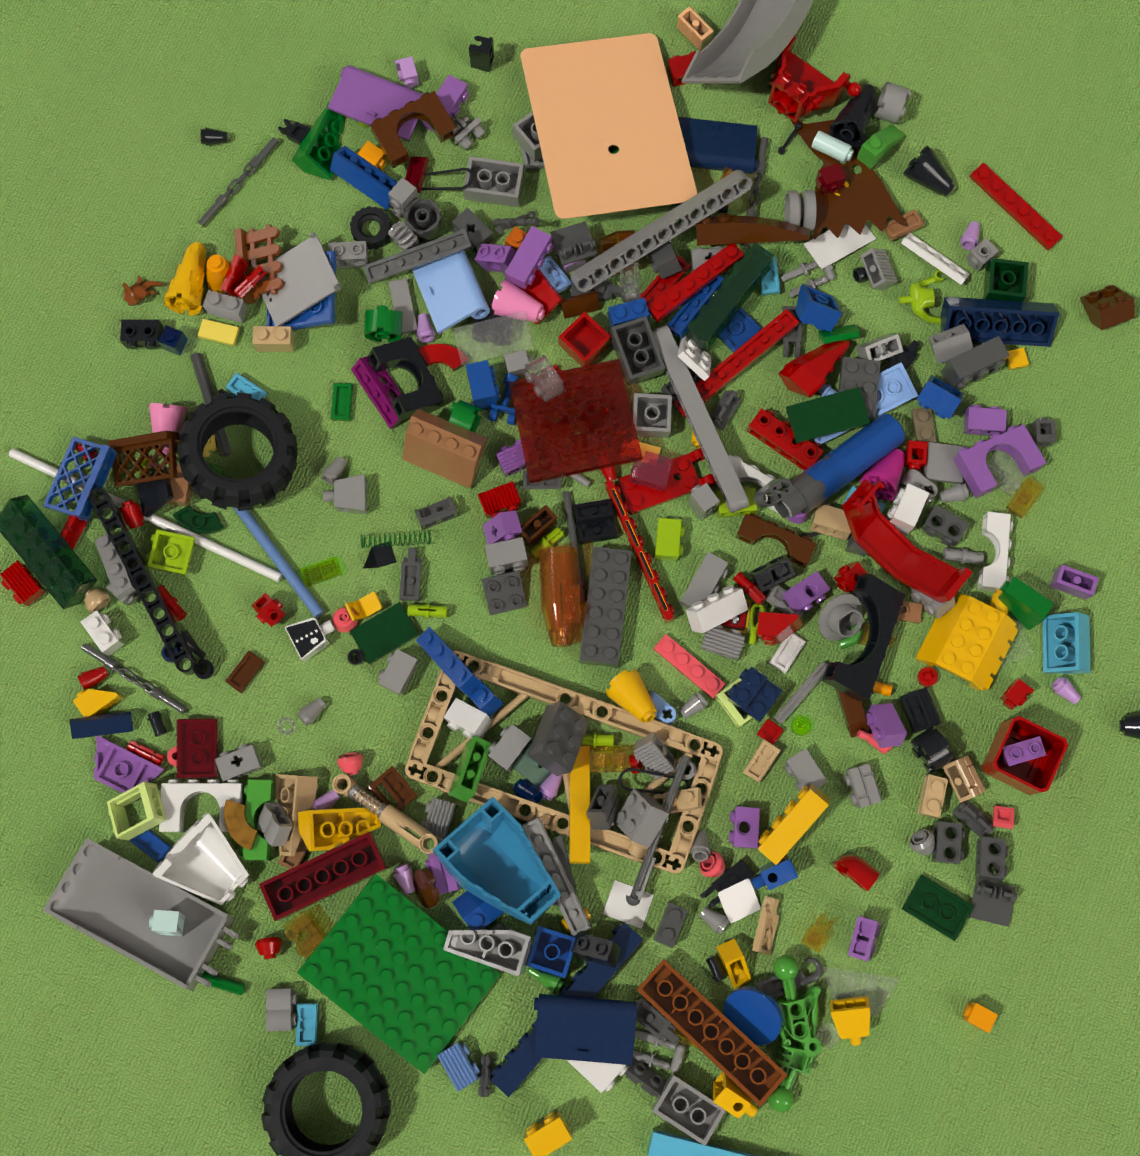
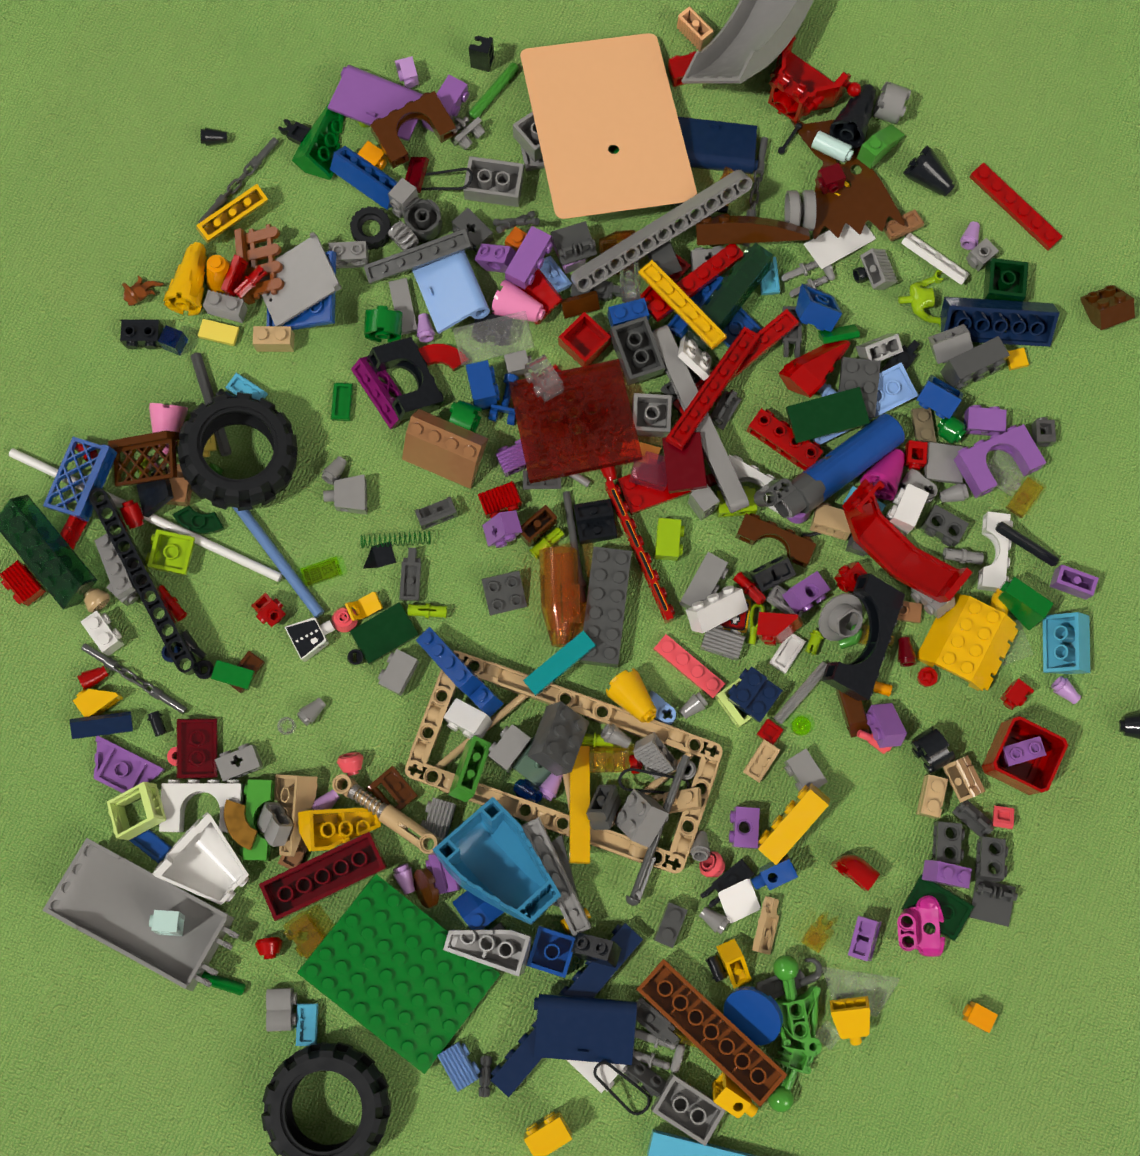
(145, 752): red axle -> none
(232, 213): none -> yellow brick
(232, 675): none -> green tile
(494, 90): none -> bright green axle
(506, 556): light grey brick -> none
(550, 981): bright green cone -> none
(559, 663): none -> teal tile
(614, 1095): none -> black piece
(615, 736): none -> light grey cone
(619, 908): white sticker -> none
(682, 304): none -> yellow tile
(685, 468): none -> dark red tile
(712, 388): none -> red tile
(814, 641): none -> lime pin
(863, 786): light grey brick -> none
(906, 653): none -> dark red cone
(920, 710): black plate -> none
(923, 842): light grey cone -> none
(926, 911): none -> dark pink piece
(946, 874): none -> medium lavender brick
(951, 429): none -> green head
(1027, 544): none -> black axle

